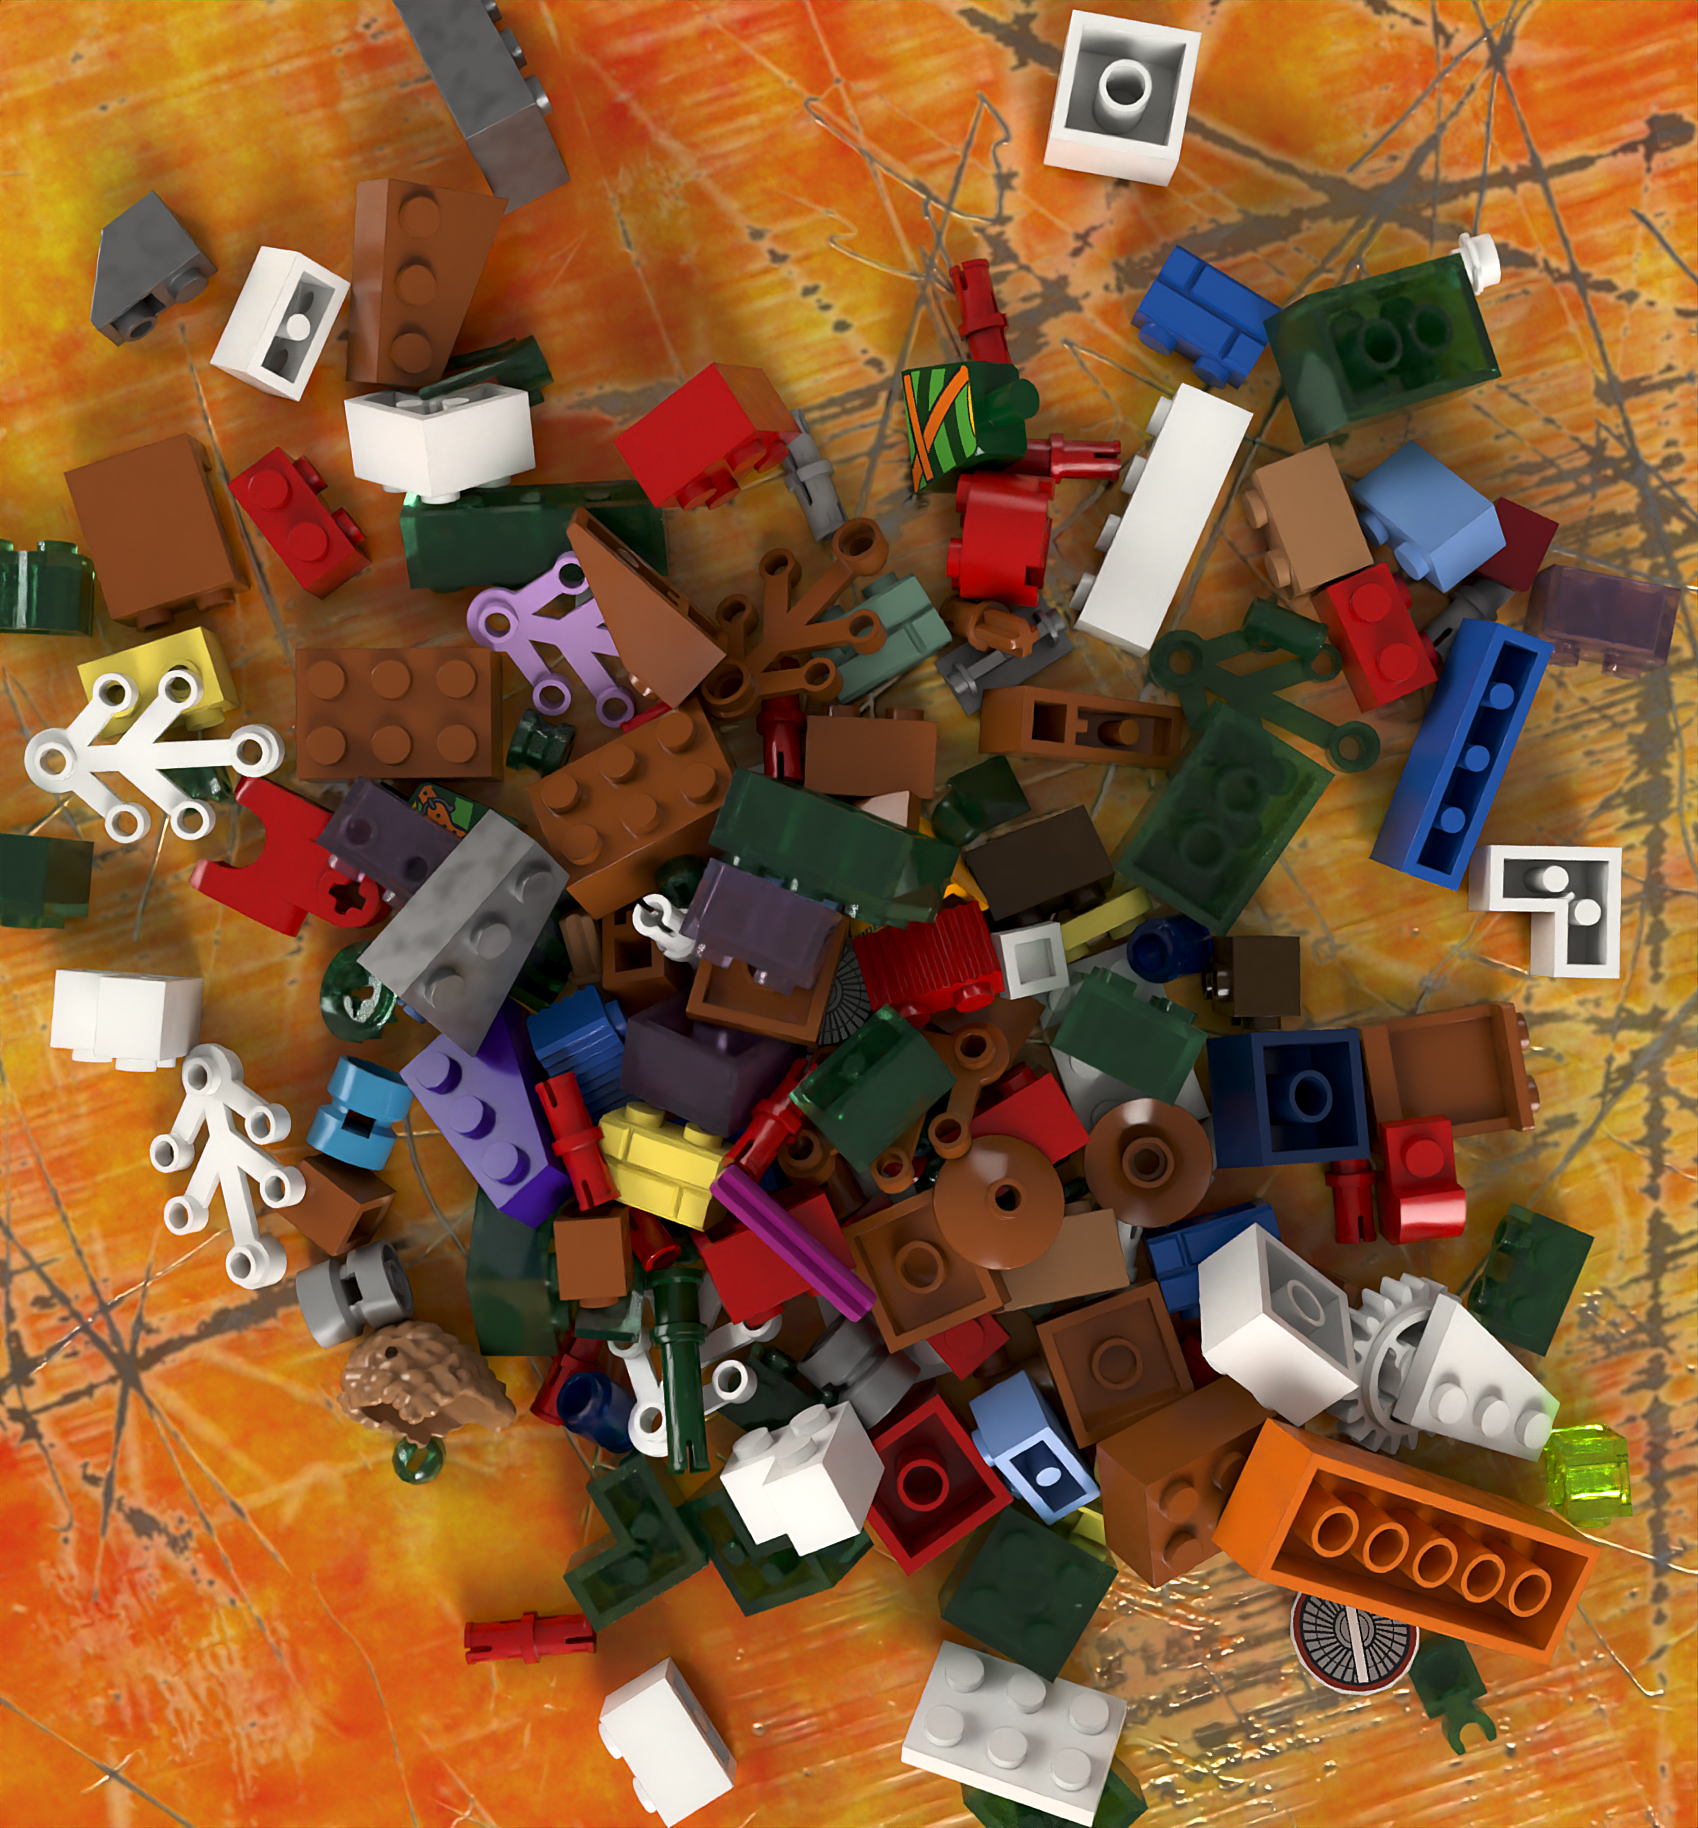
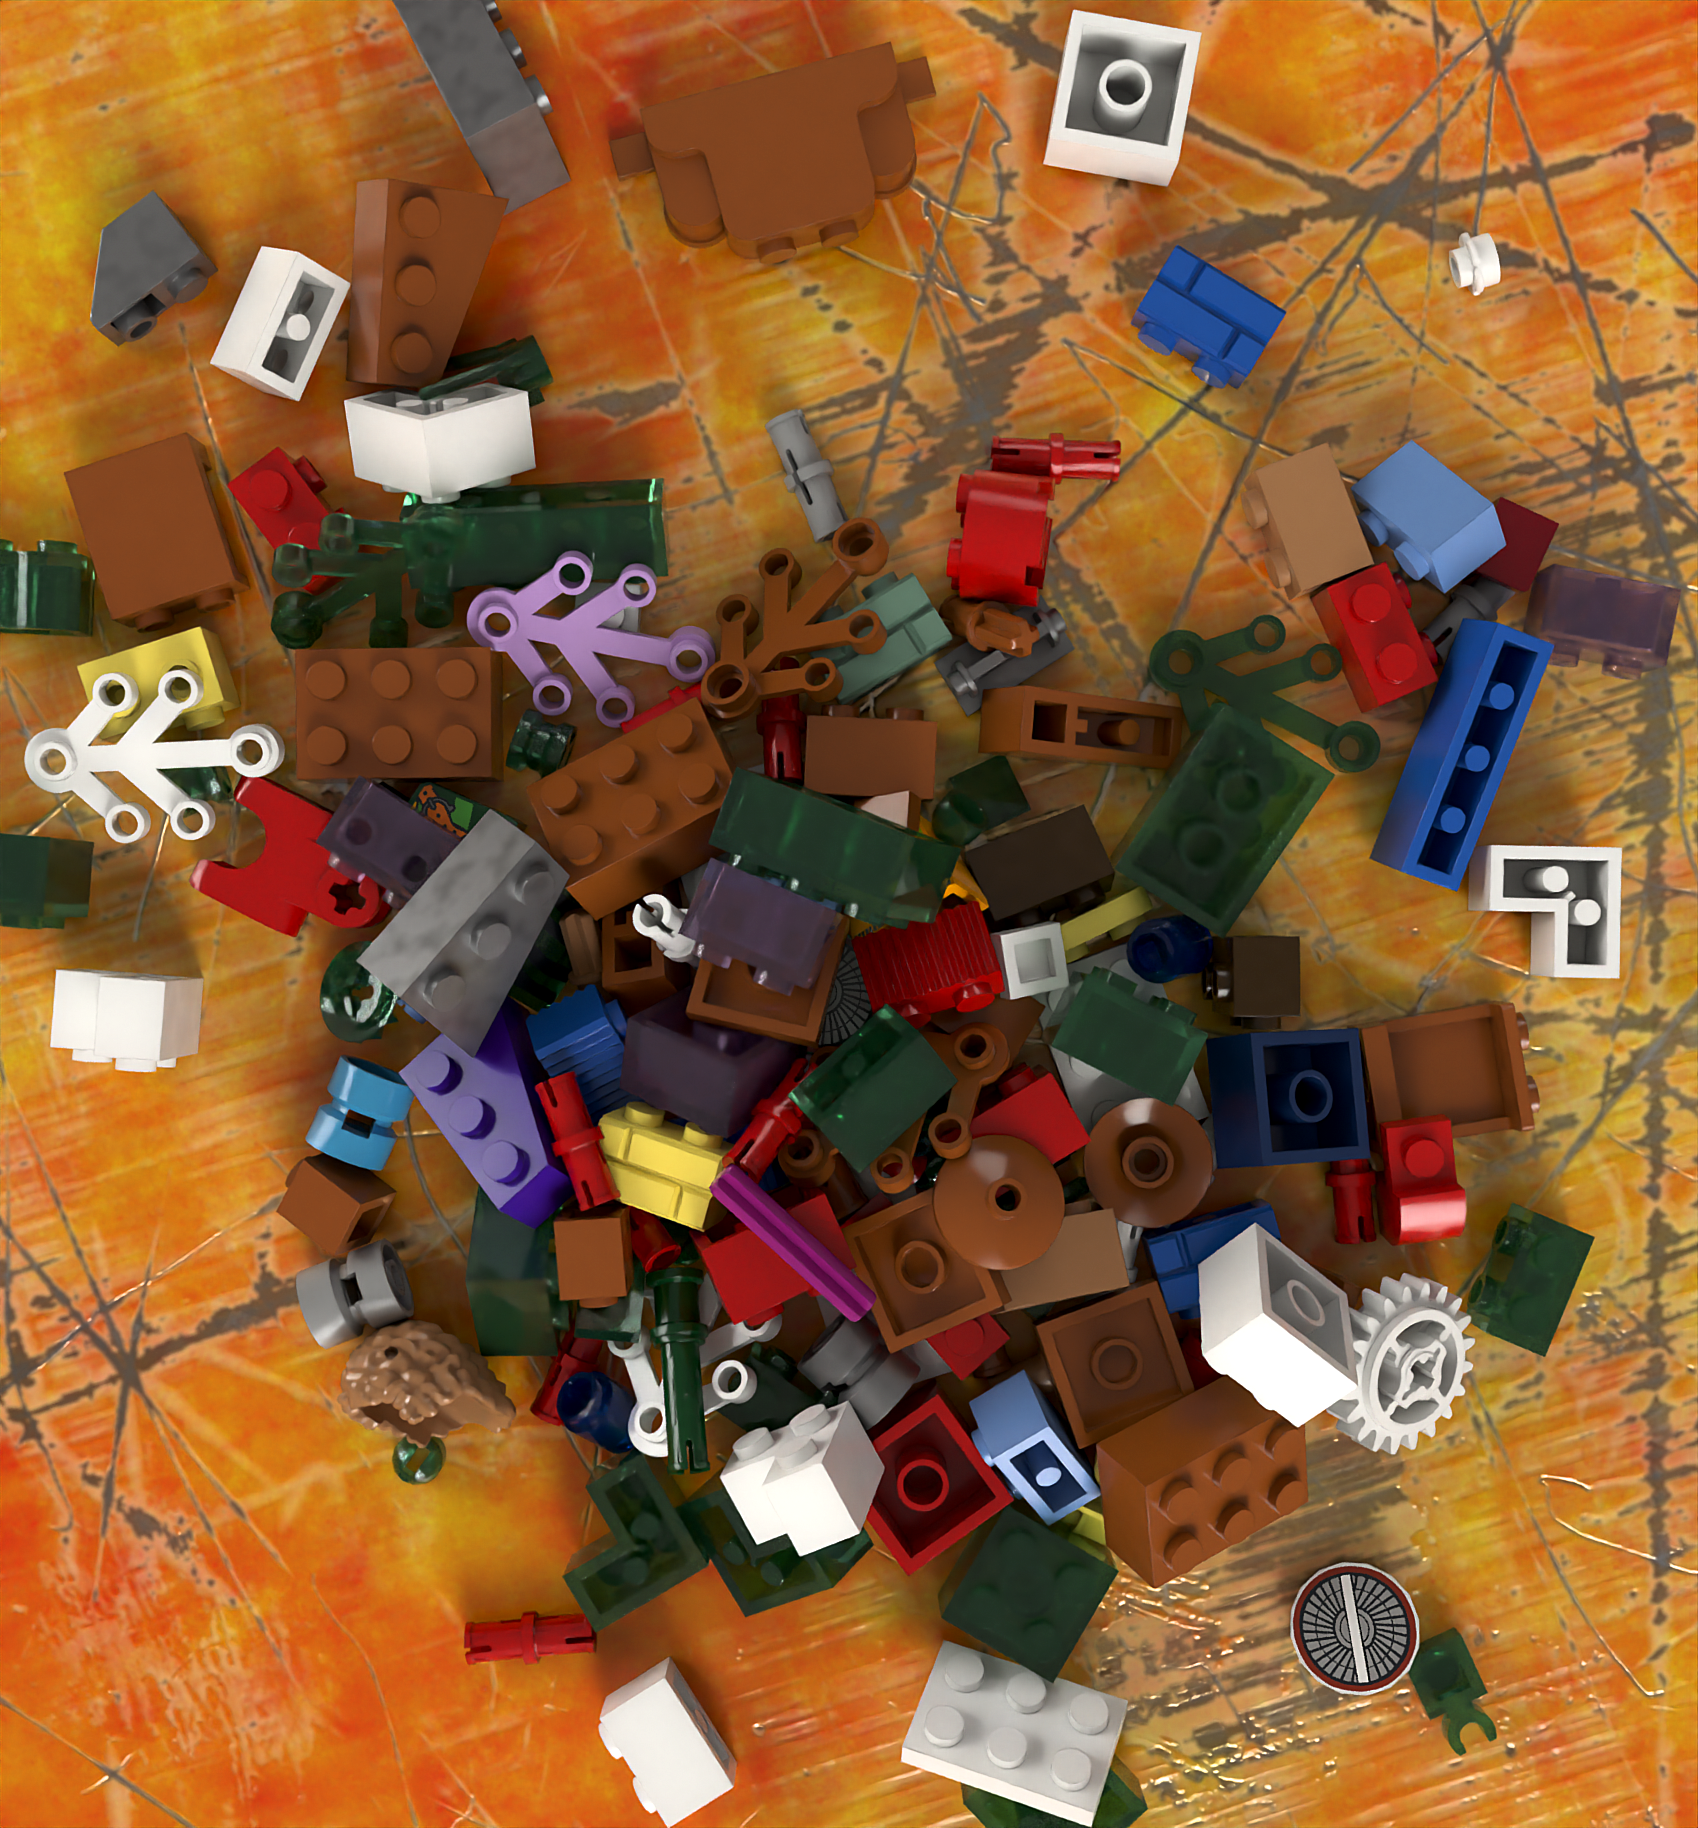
(213, 1088): white plant -> none
(430, 537): none -> clear green plant
(653, 625): dark orange slope -> none
(679, 879): hinge -> none
(709, 438): red brick -> none
(783, 153): none -> dark orange brick
(965, 420): dark green torso -> none
(982, 322): red pin -> none
(1161, 519): white brick -> none
(1283, 628): clear green pin -> none
(1381, 347): clear green brick -> none
(1404, 1543): orange brick -> none
(1474, 1388): white wing -> none
(1588, 1475): clear neon green brick -> none

